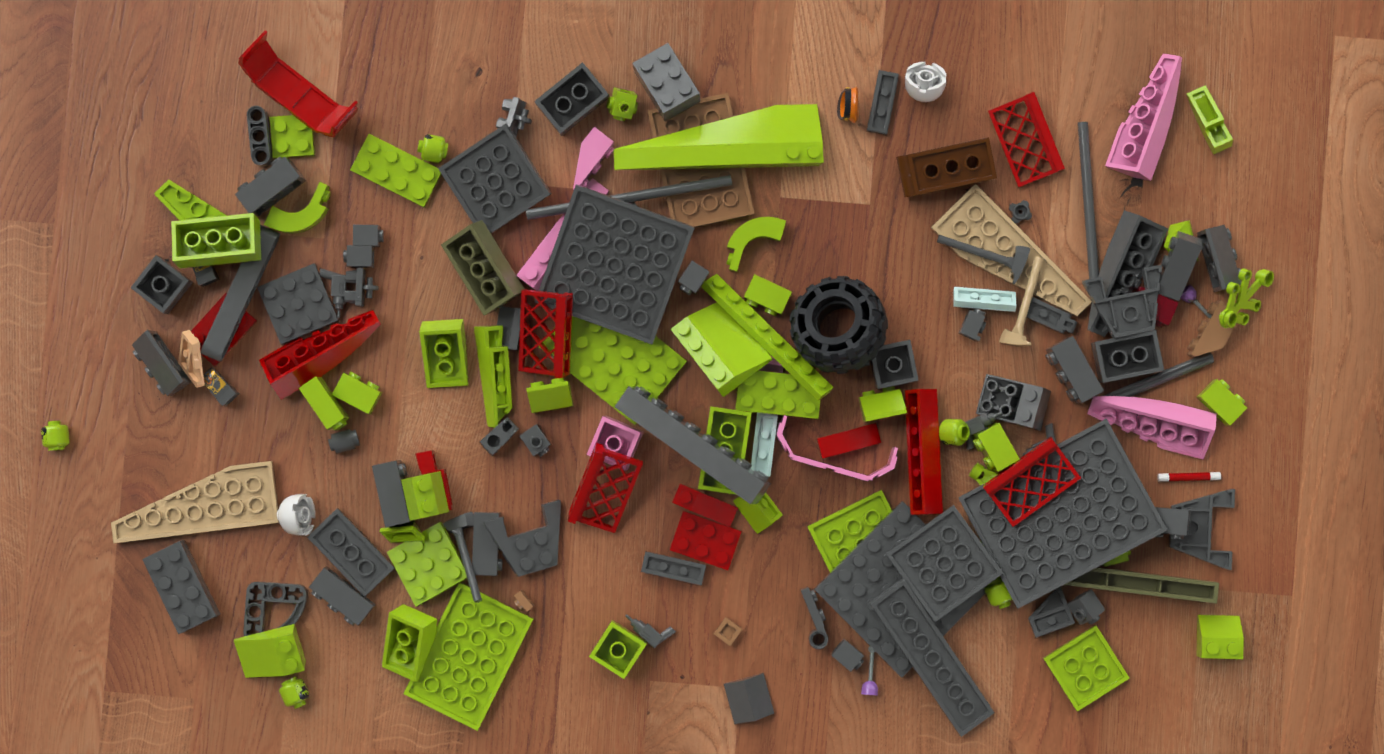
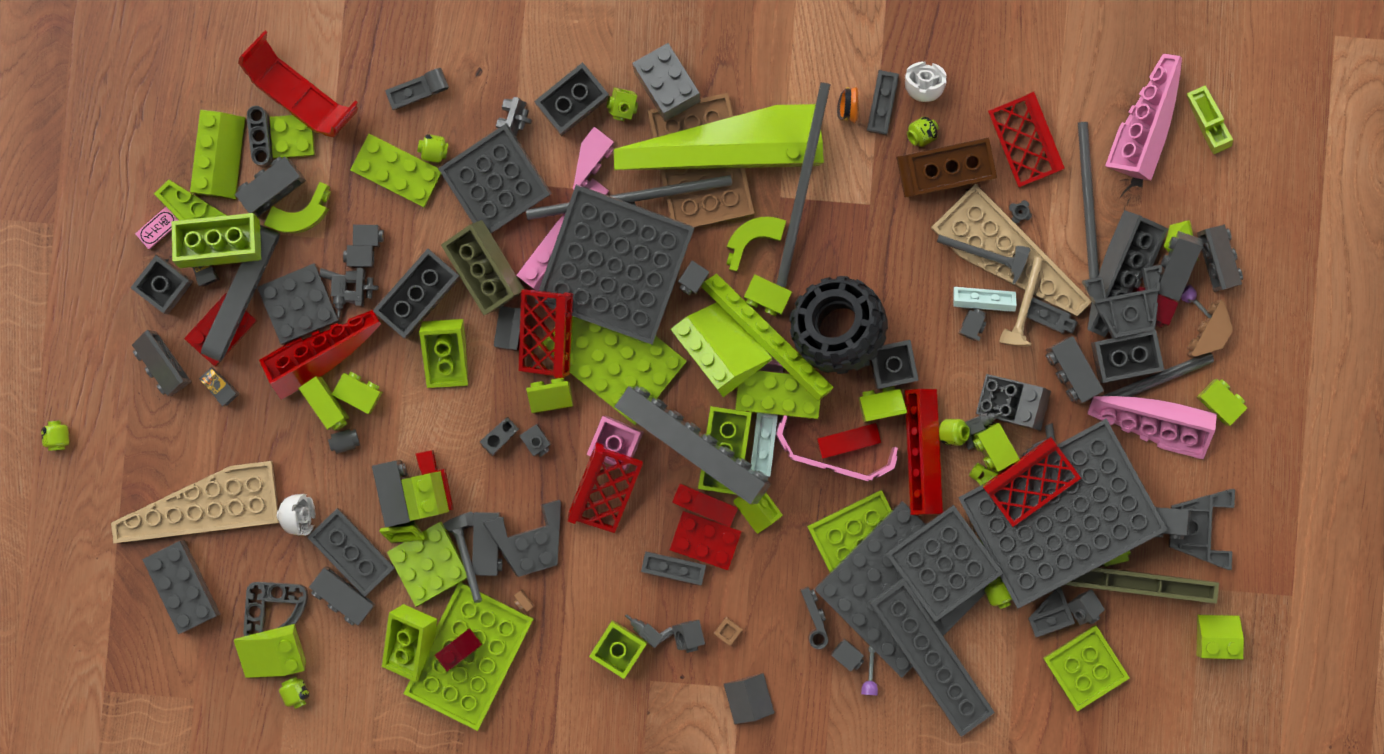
(156, 228): none -> bright pink tile
(190, 358): light nougat wing -> none
(217, 154): none -> lime slope
(416, 294): none -> dark grey brick
(417, 89): none -> dark grey plate
(458, 649): none -> dark red slope
(494, 372): lime wedge -> none
(688, 635): none -> dark grey brick
(803, 184): none -> dark grey piece
(922, 131): none -> lime head
(1199, 476): red bar -> none
(1230, 315): lime plant -> none

